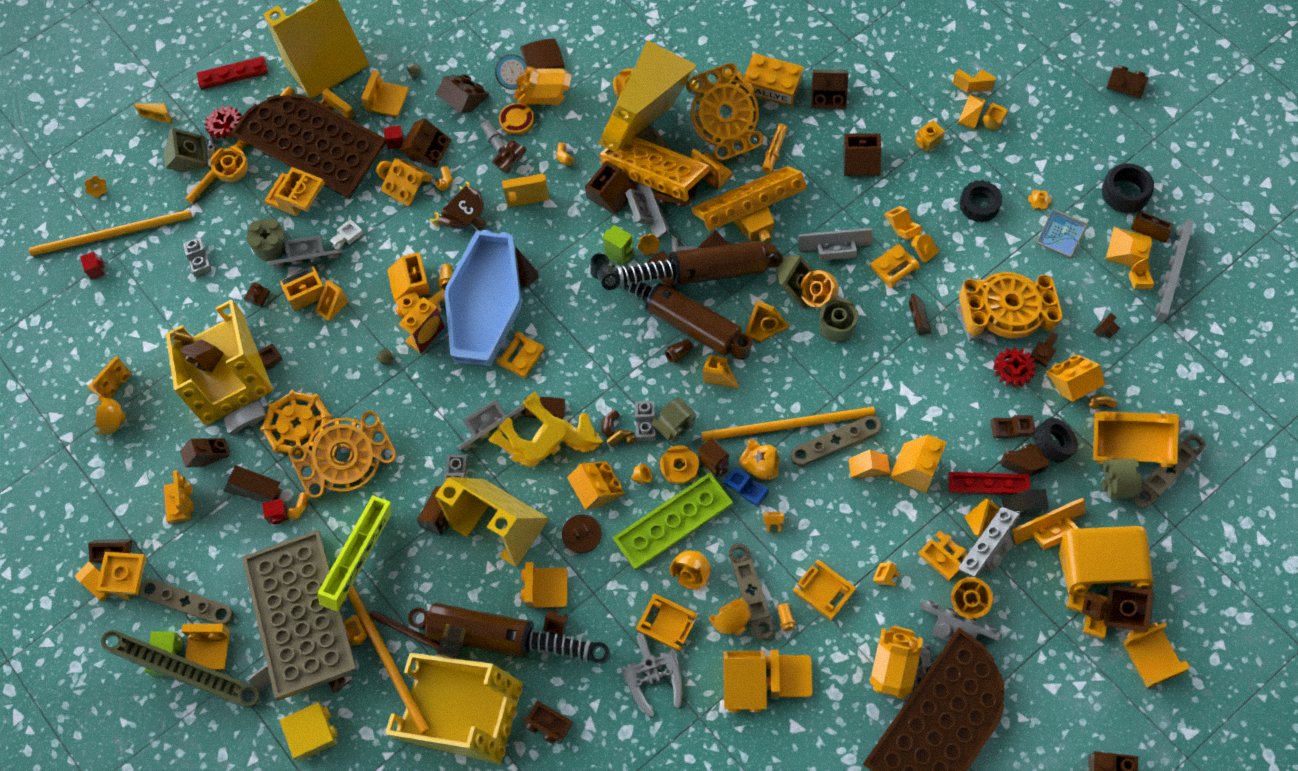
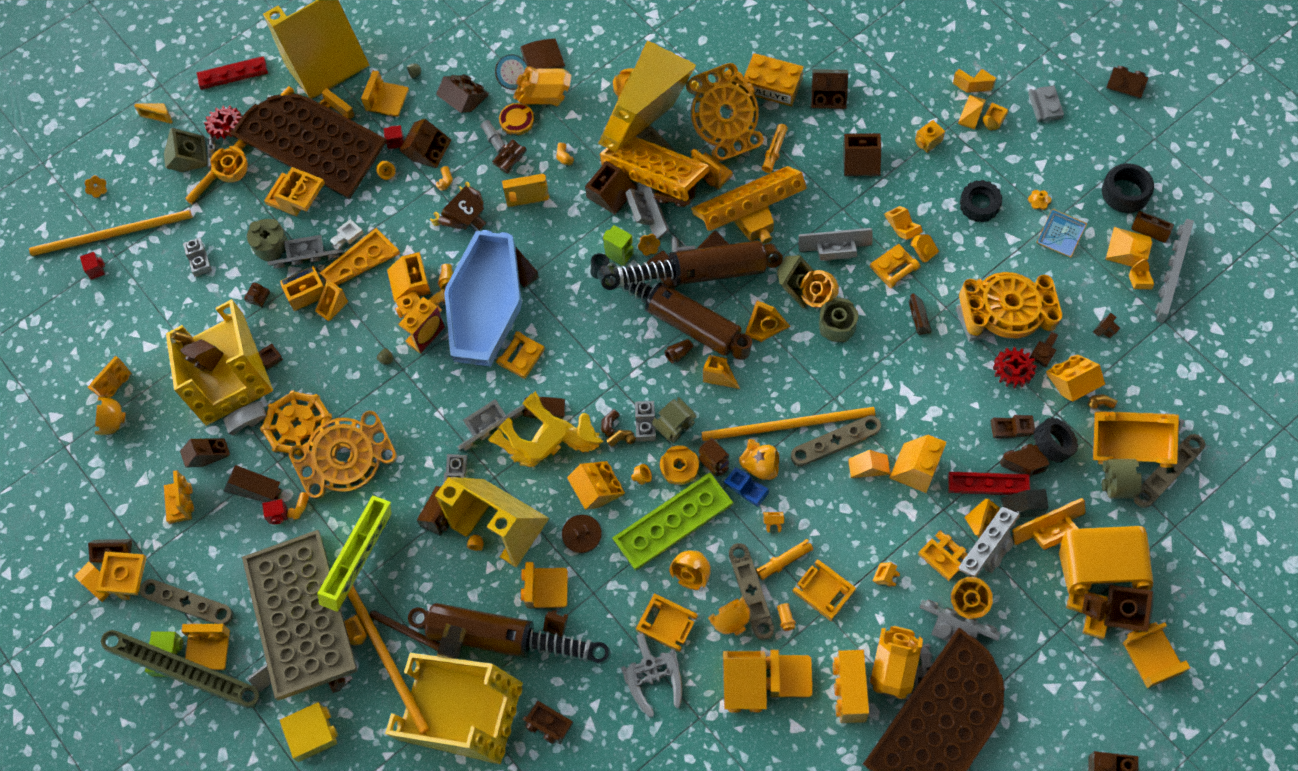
(361, 257): none -> light orange wing
(404, 180): light orange bracket -> none
(475, 543): none -> light orange hinge
(776, 564): none -> light orange pin
(850, 686): none -> light orange brick
(1046, 103): none -> light grey plate

